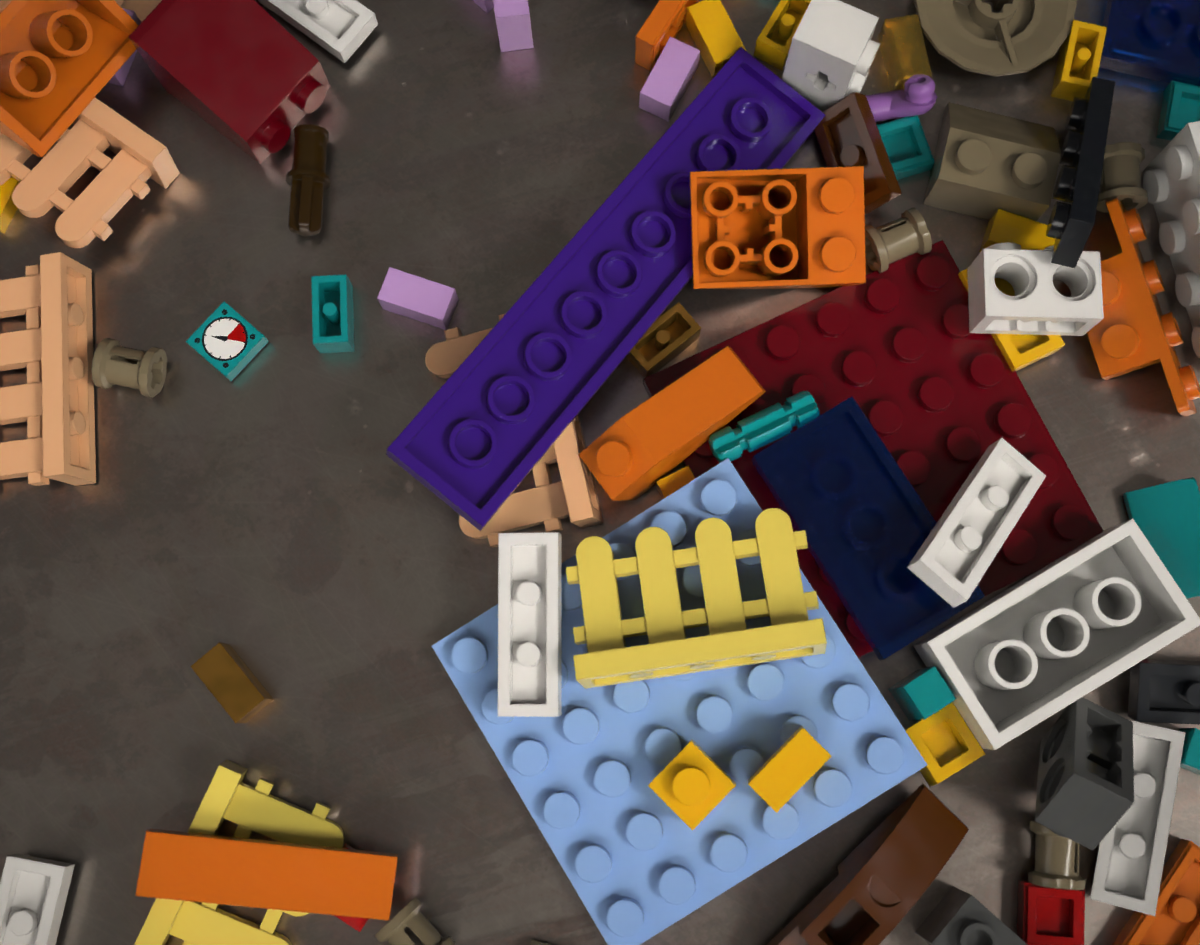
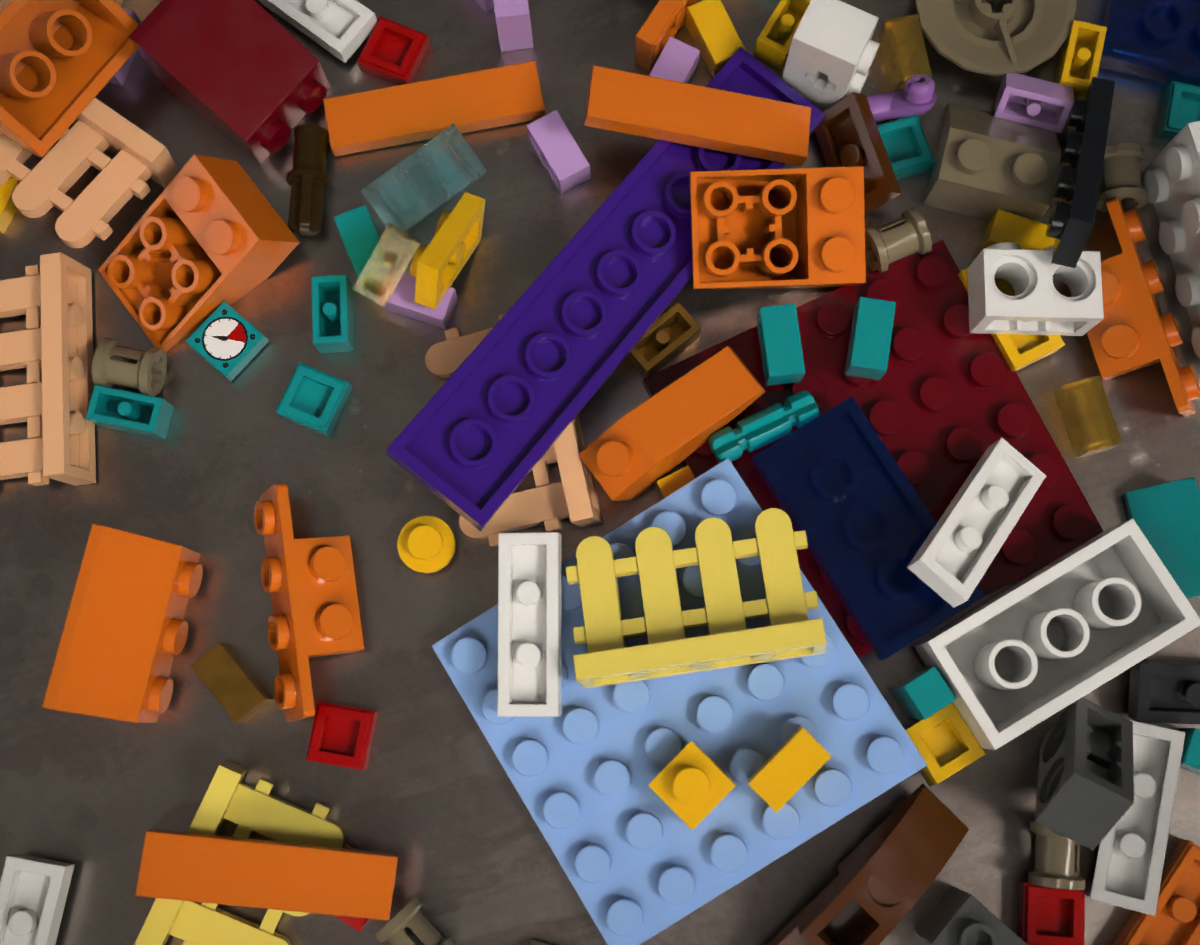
(124, 627): none -> orange slope
(130, 412): none -> teal piece
(195, 248): none -> orange slope
(310, 600): none -> orange bracket
(314, 399): none -> teal tile
(342, 735): none -> red tile
(358, 236): none -> teal piece
(386, 264): none -> clear yellow piece
(393, 52): none -> red tile
(425, 180): none -> clear light blue brick
(426, 544): none -> yellow plate
(430, 106): none -> orange tile
(454, 242): none -> yellow plate
(558, 152): none -> lavender piece
(697, 116): none -> orange tile
(780, 344): none -> teal piece
(870, 338): none -> teal piece
(1034, 102): none -> lavender piece
(1087, 417): none -> clear yellow piece

